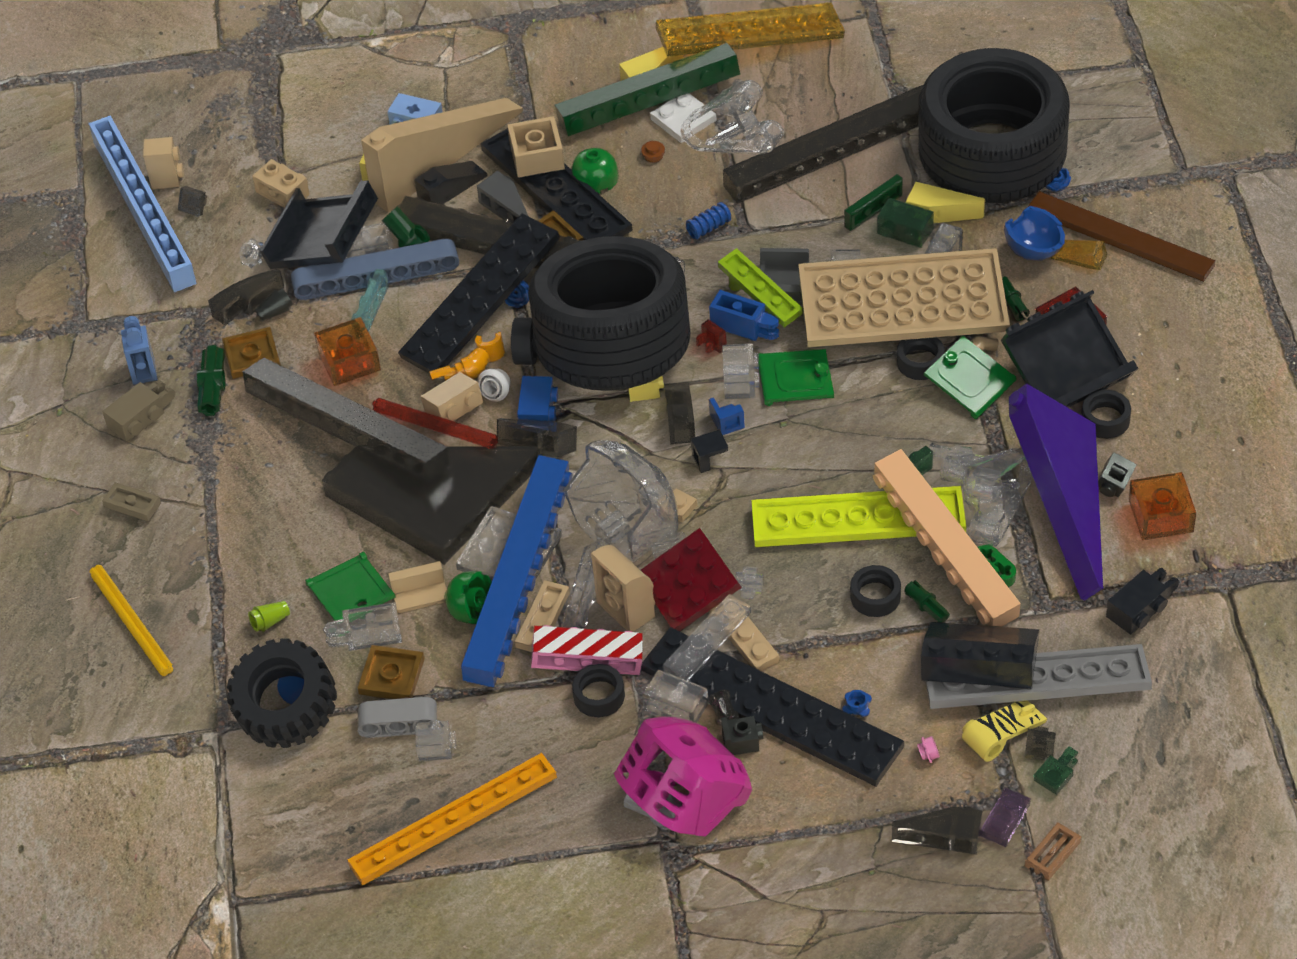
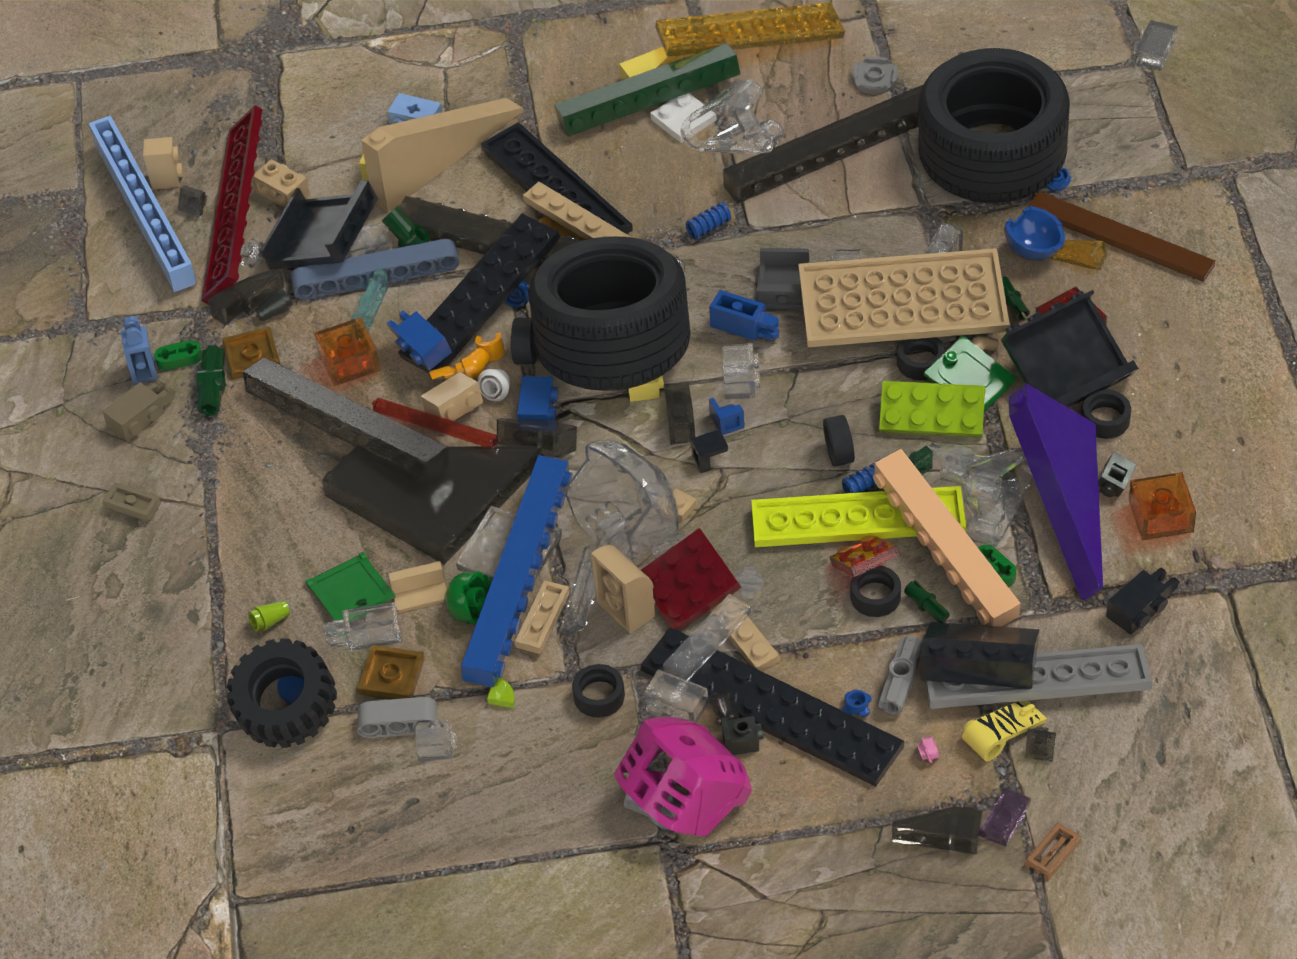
(131, 620): yellow axle -> none
(178, 355): none -> green beam
(232, 204): none -> dark red plate
(420, 339): none -> blue hinge
(448, 181): black slope -> none
(451, 819): light orange plate -> none
(501, 197): dark grey slope -> none
(501, 694): none -> lime tile
(536, 146): tan brick -> none
(568, 213): none -> tan plate
(577, 648): brick -> none
(596, 169): green cylinder -> none
(653, 151): dark orange plate -> none
(712, 336): clear red tile -> none
(748, 277): lime piece -> none
(793, 377): green container -> none
(838, 440): none -> black tyre
(861, 481): none -> blue piece
(864, 556): none -> clear red plate
(872, 202): dark green tile -> none
(875, 75): none -> light grey tile
(901, 675): none -> light grey piece
(905, 222): clear green brick -> none
(932, 409): none -> lime plate
(946, 203): light yellow slope -> none
(1056, 773): clear green plate -> none
(1155, 45): none -> clear brick

